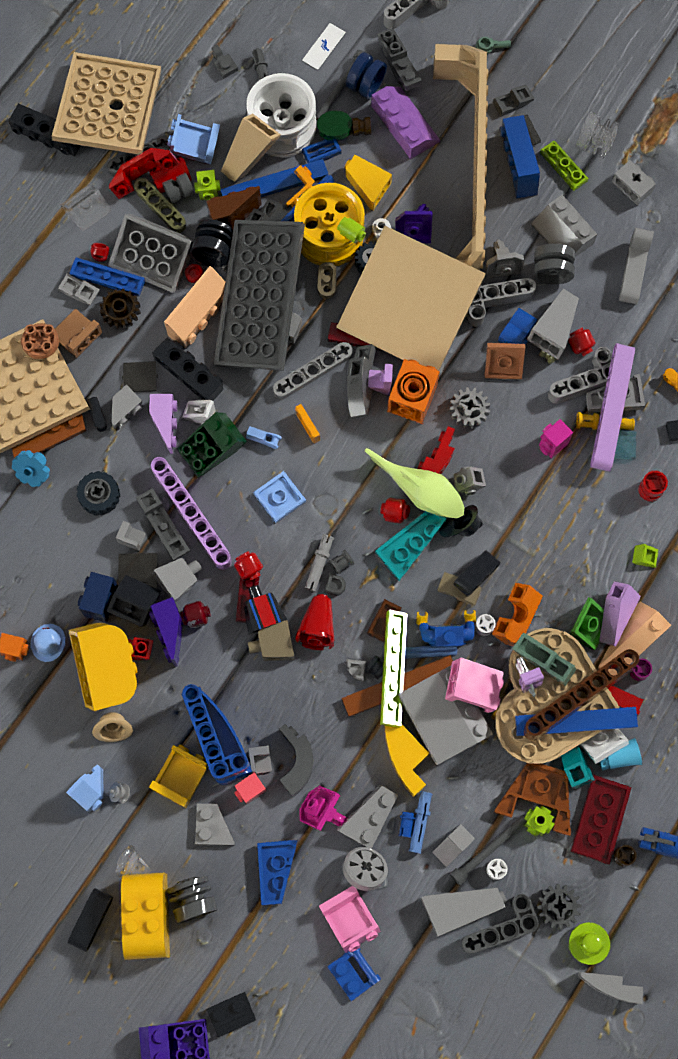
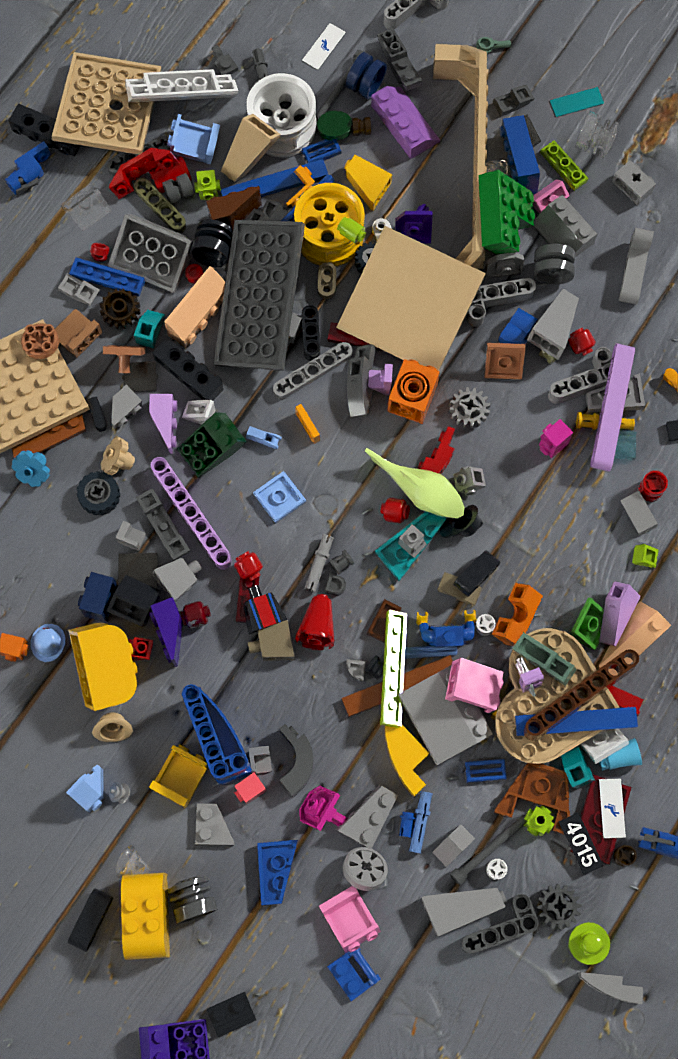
(28, 169): none -> blue plate
(117, 457): none -> tan plant
(124, 354): none -> nougat tile
(149, 328): none -> teal slope
(180, 86): none -> white slope
(310, 324): none -> black beam
(412, 541): none -> light grey window
(481, 771): none -> blue tile
(497, 164): none -> clear hat
(503, 211): none -> green piece
(549, 194): none -> bright pink slope
(576, 101): none -> teal sticker
(581, 843): none -> black sticker
(612, 808): none -> white sticker
(639, 513): none -> light grey hinge
(643, 667): magenta wheel -> none

